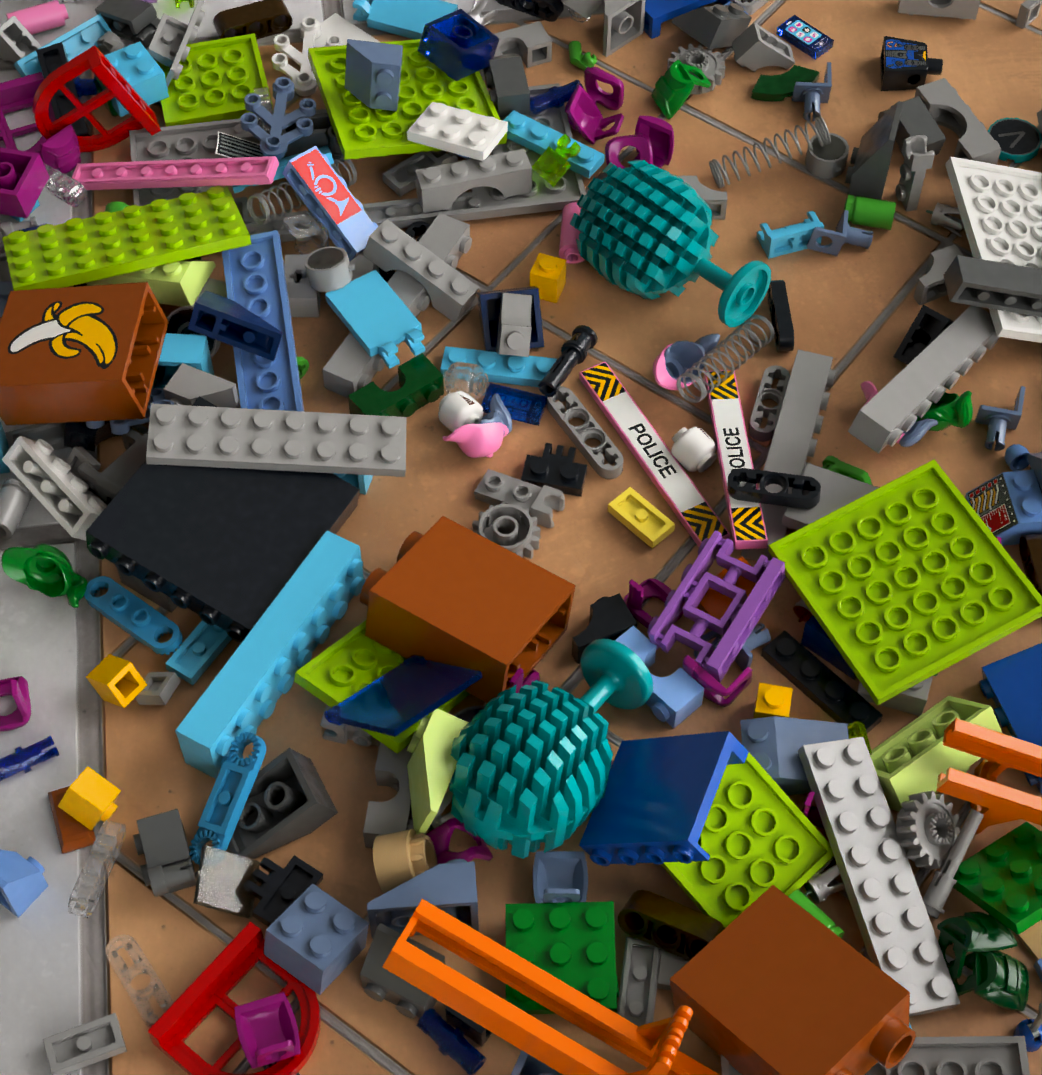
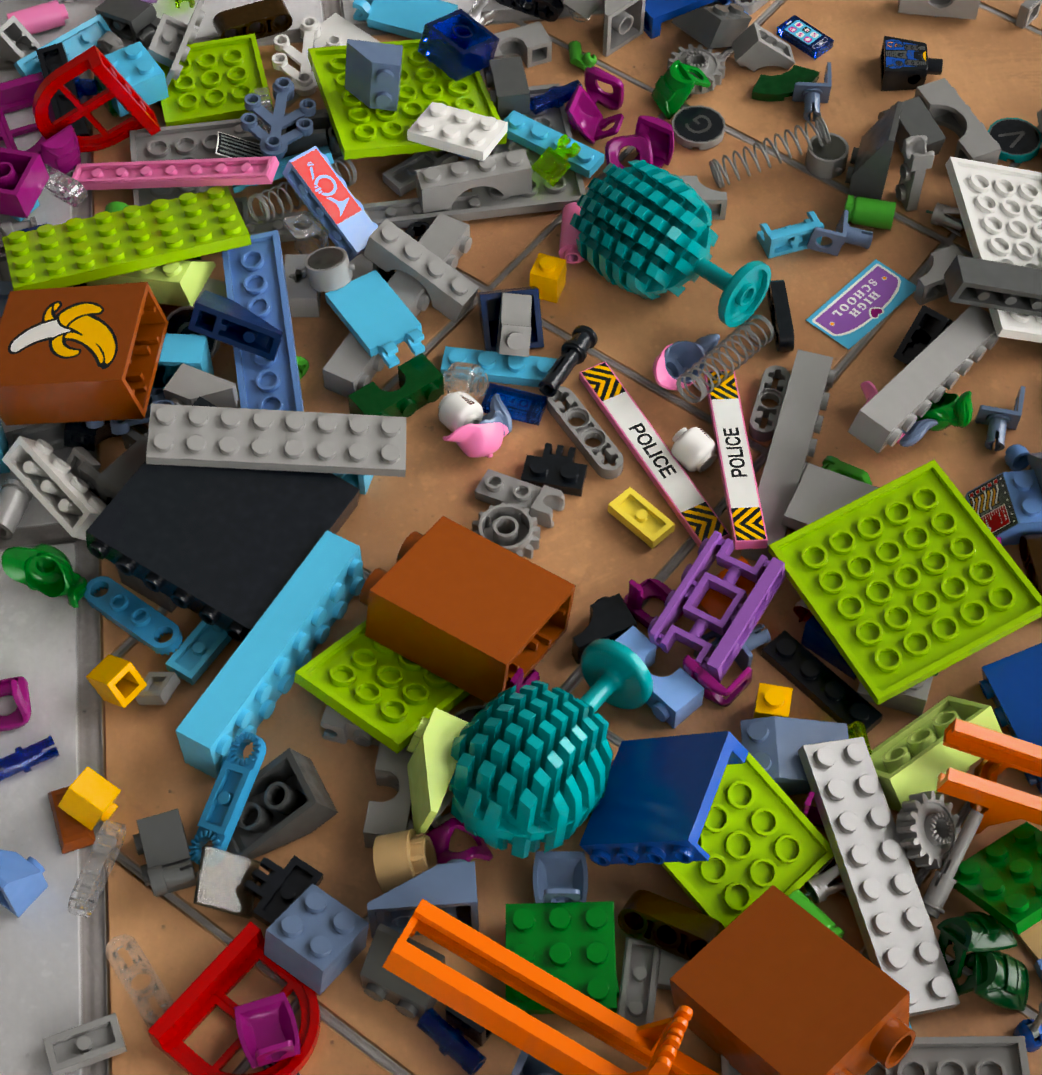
(402, 696): clear blue piece -> none
(698, 127): none -> tile
(782, 498): black beam -> none
(862, 304): none -> sticker

